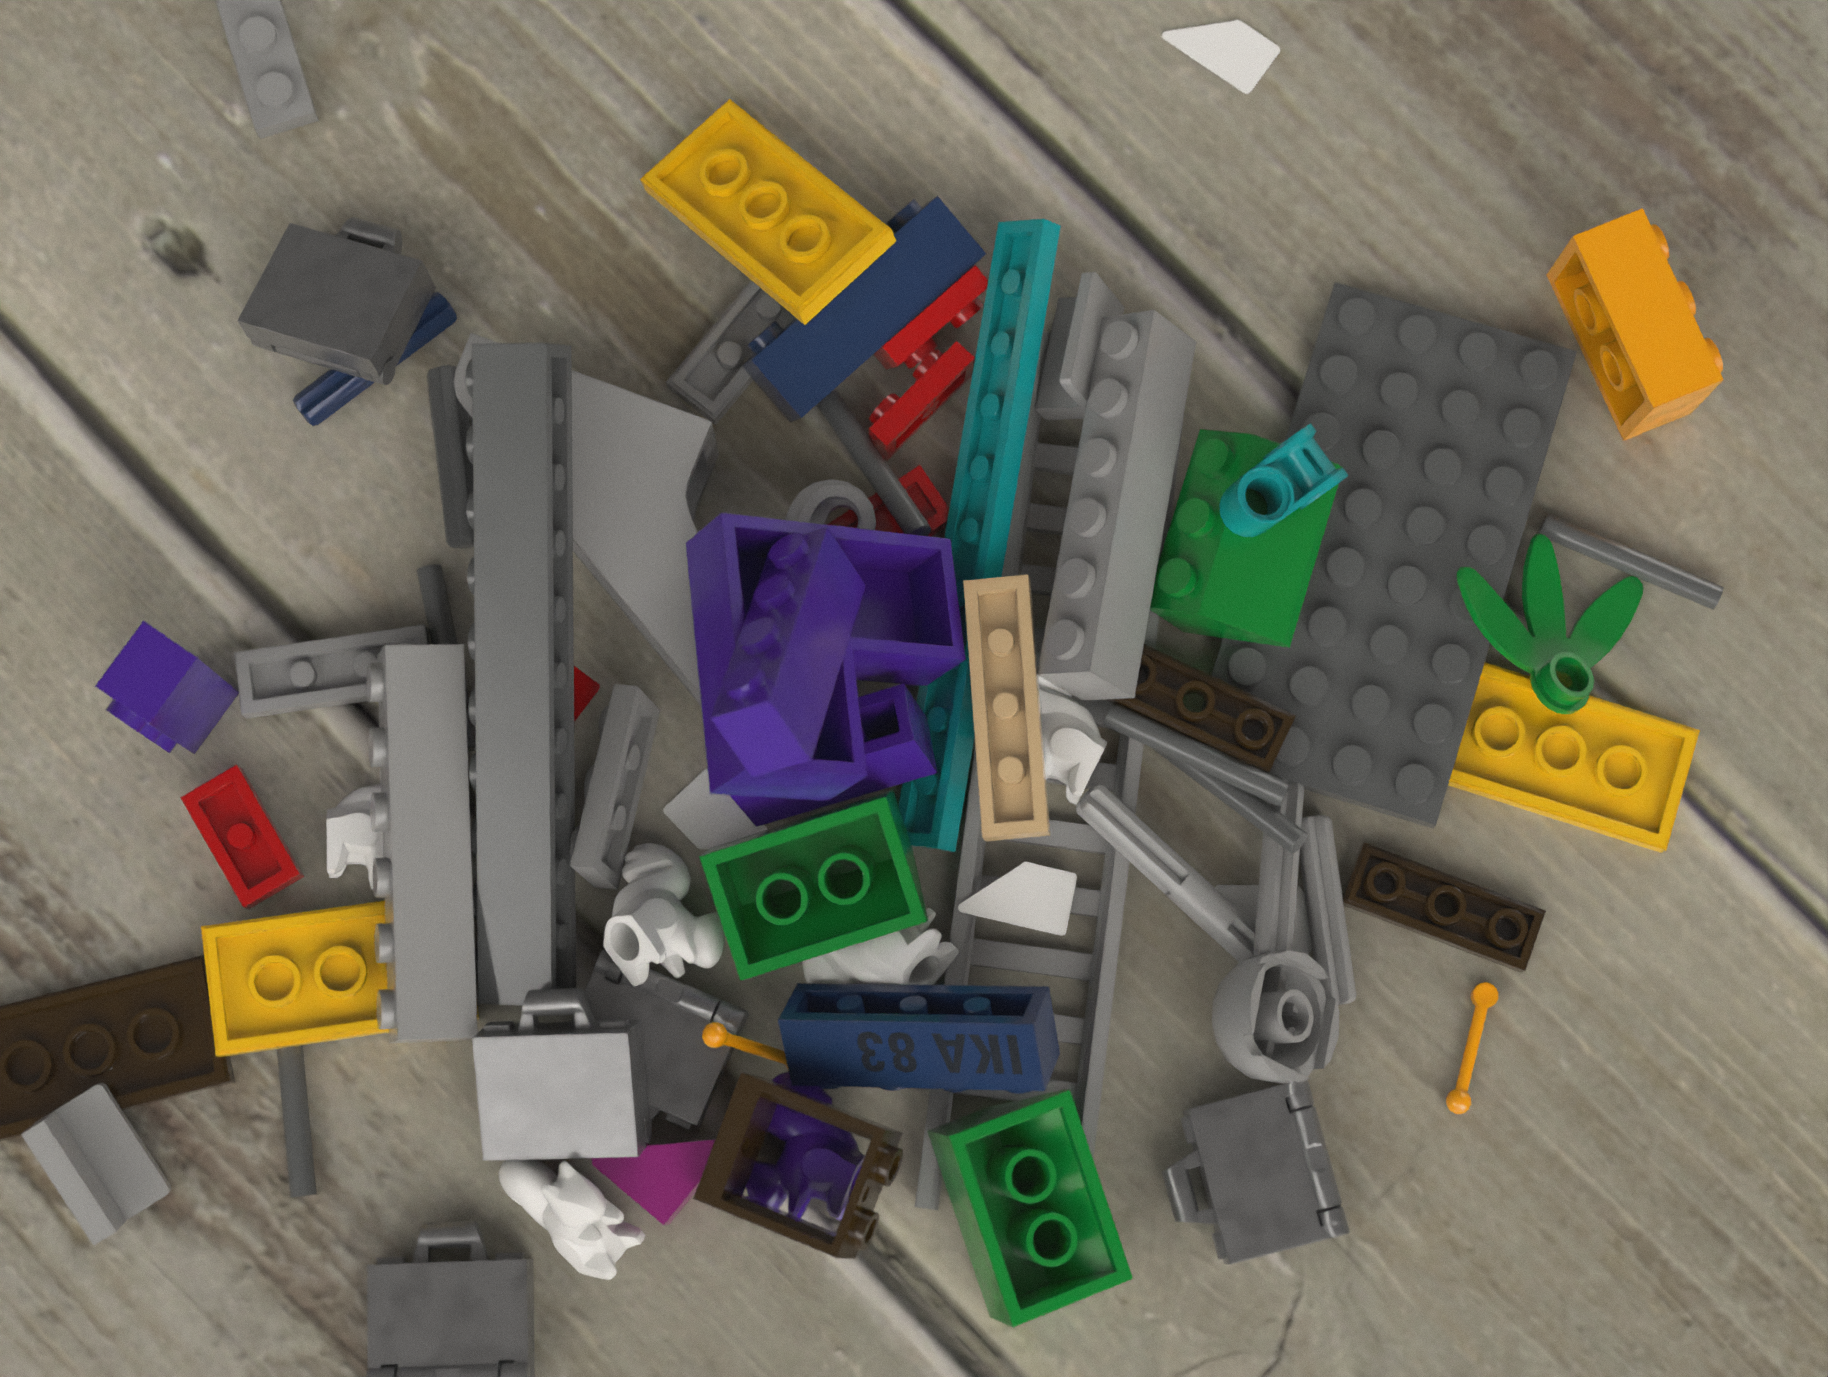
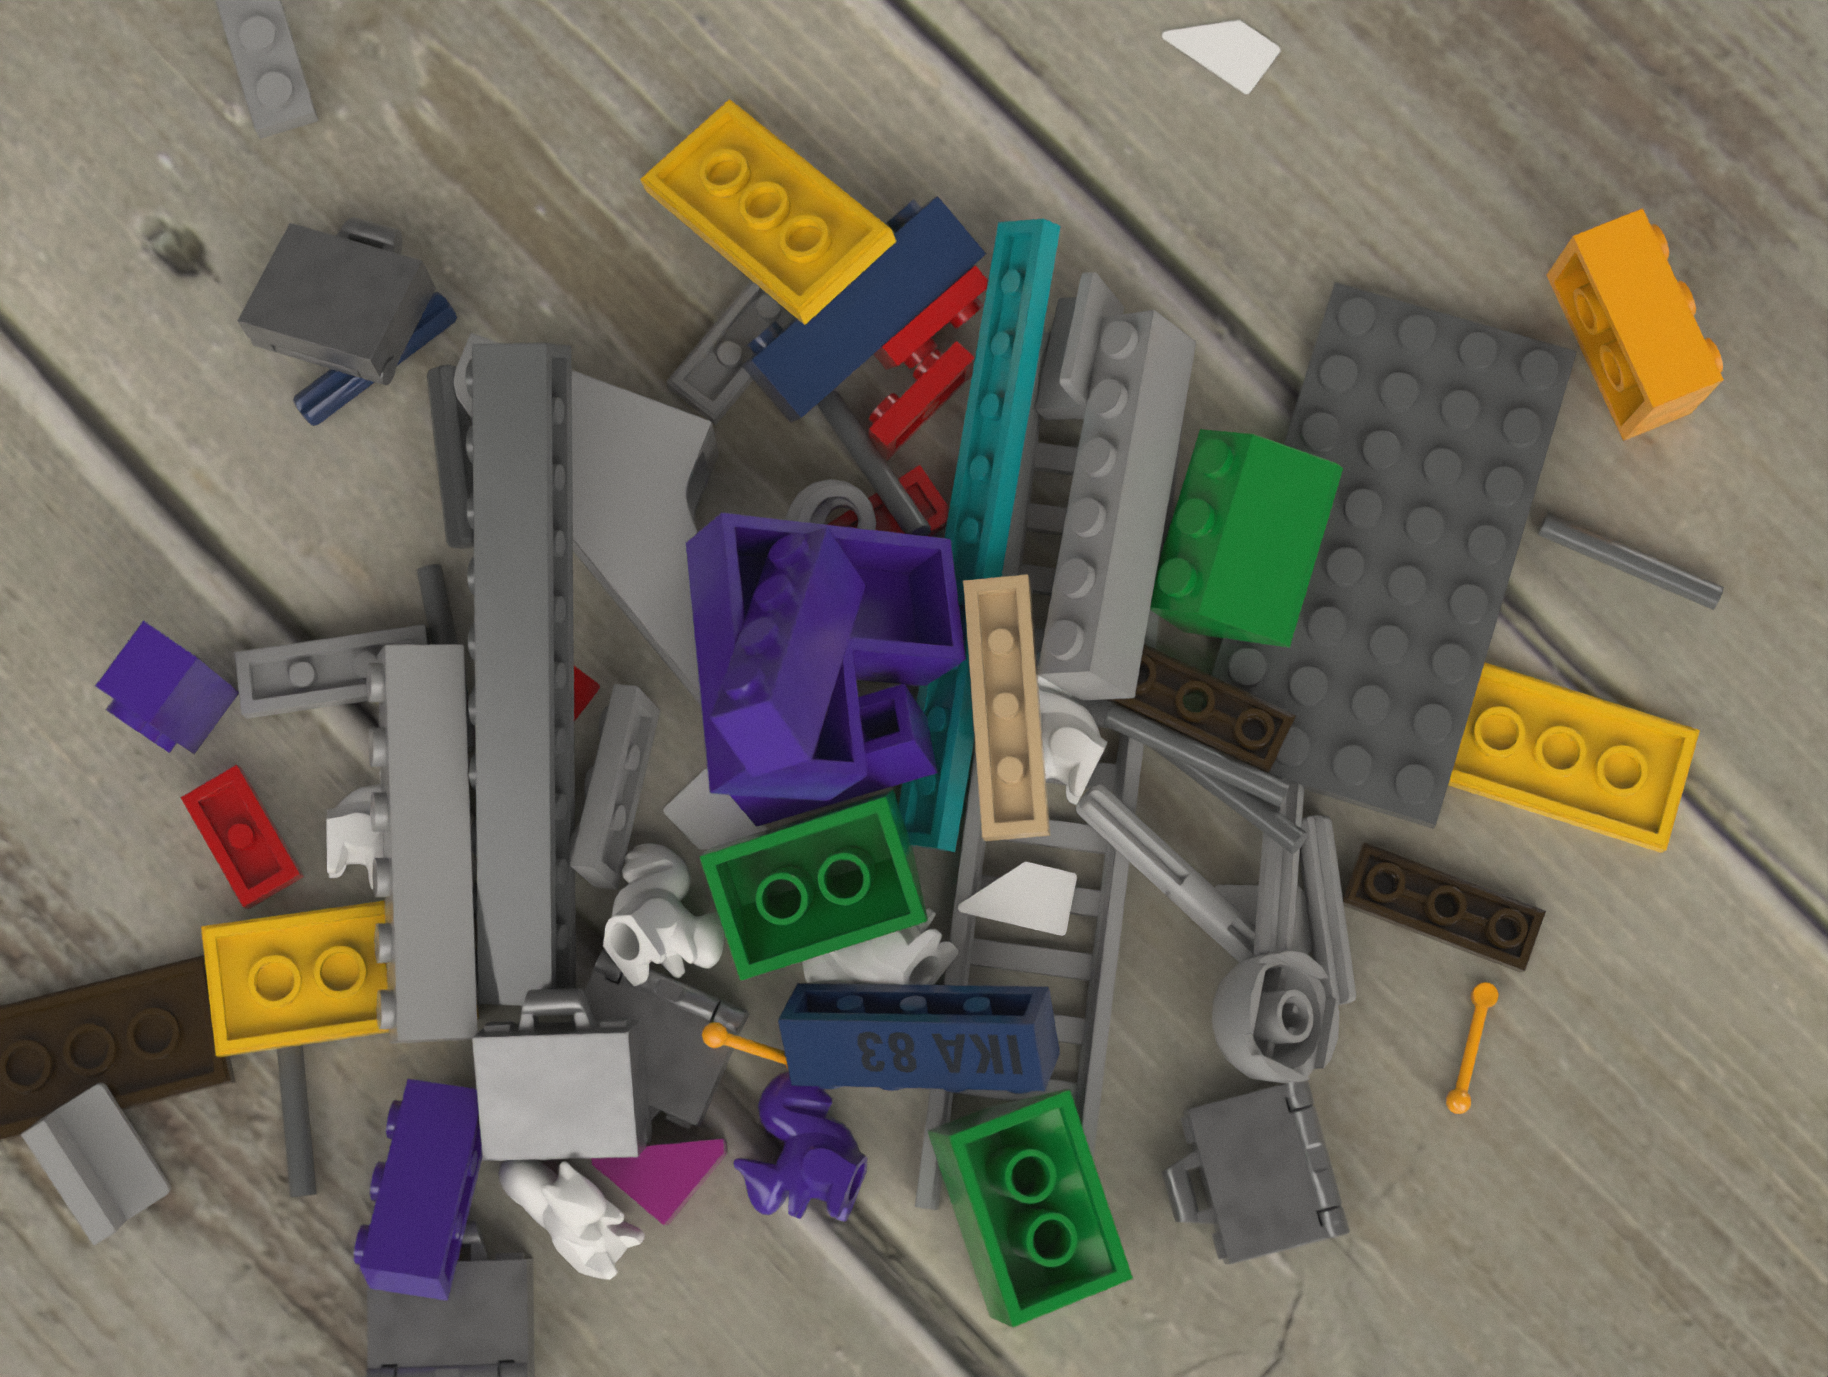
(422, 1191): none -> dark purple brick
(739, 1146): dark brown window -> none
(1286, 478): teal piece -> none
(1556, 663): green plant -> none

